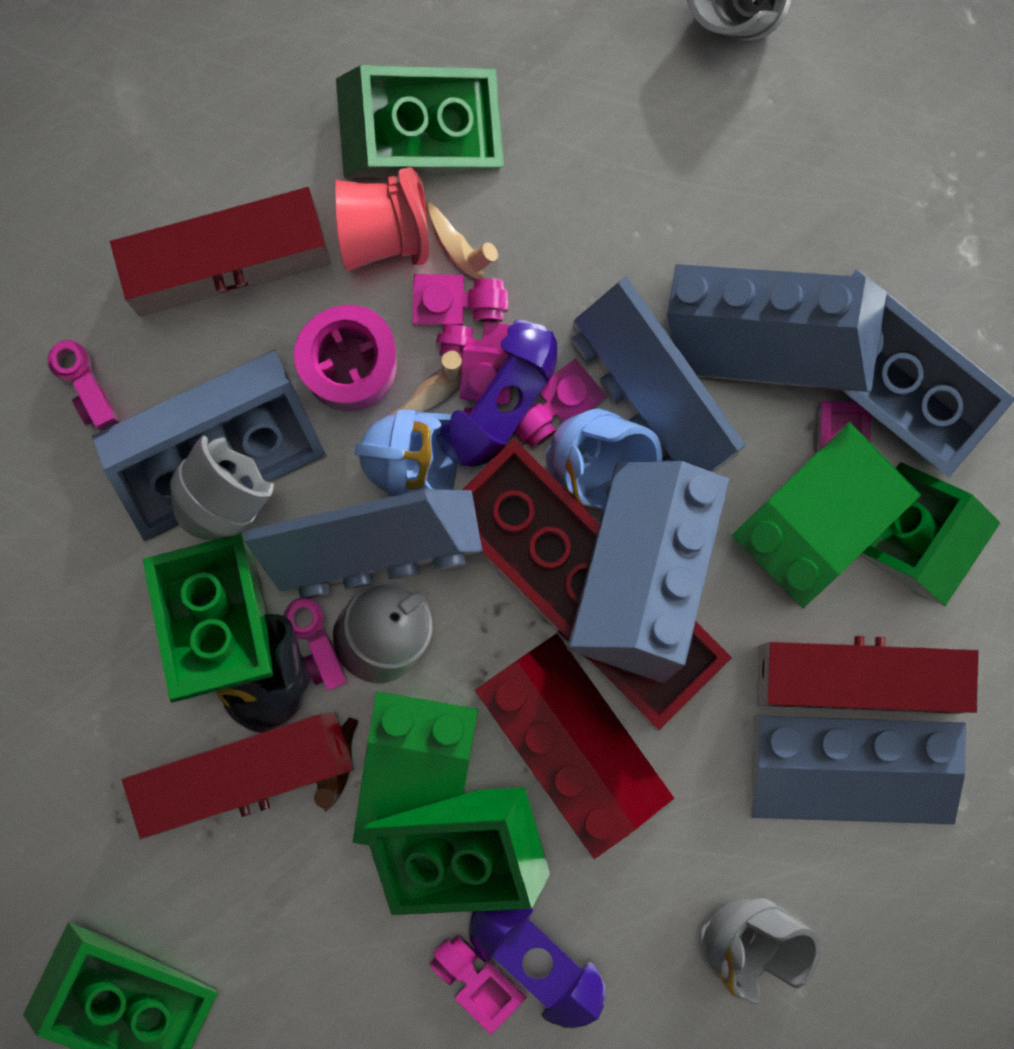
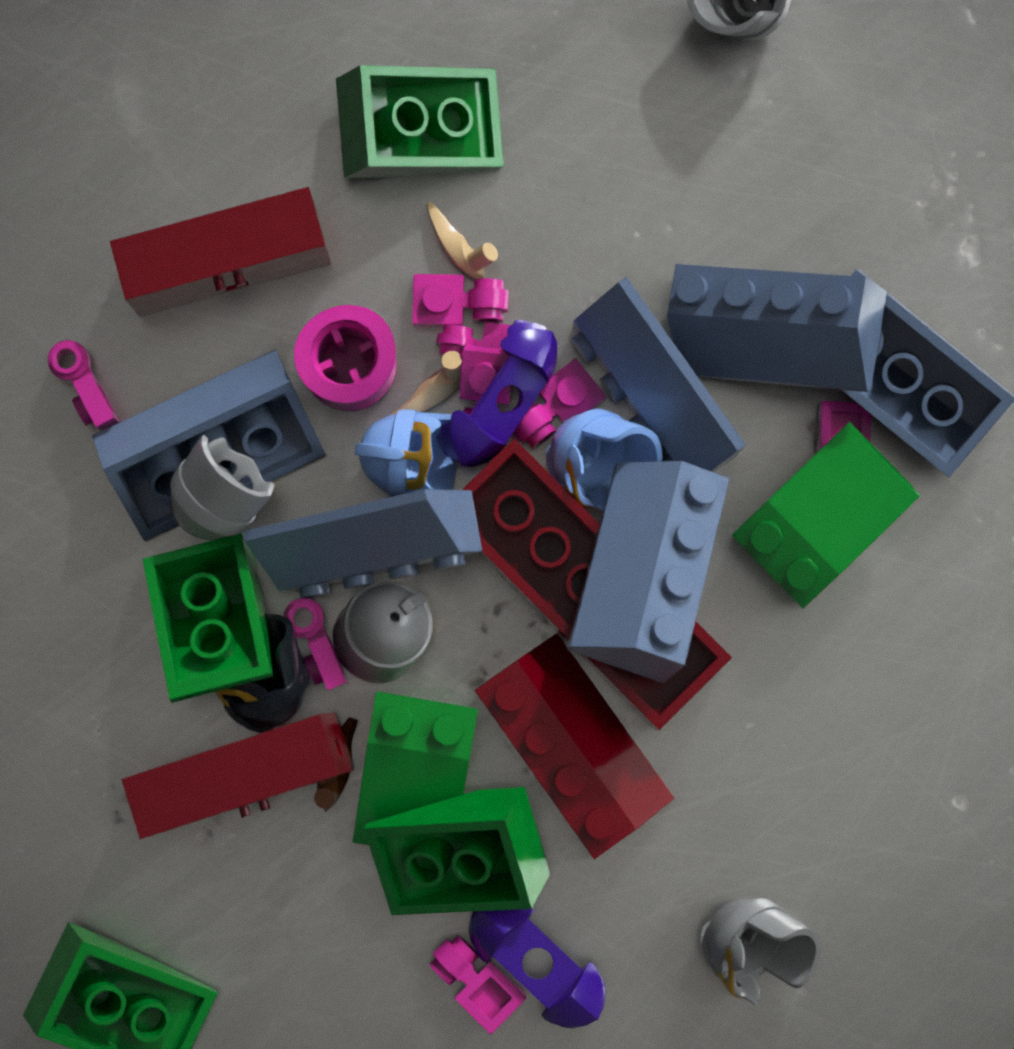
(382, 219): coral hat -> none
(857, 769): sand blue slope -> none
(868, 677): dark red brick -> none
(934, 538): green slope -> none

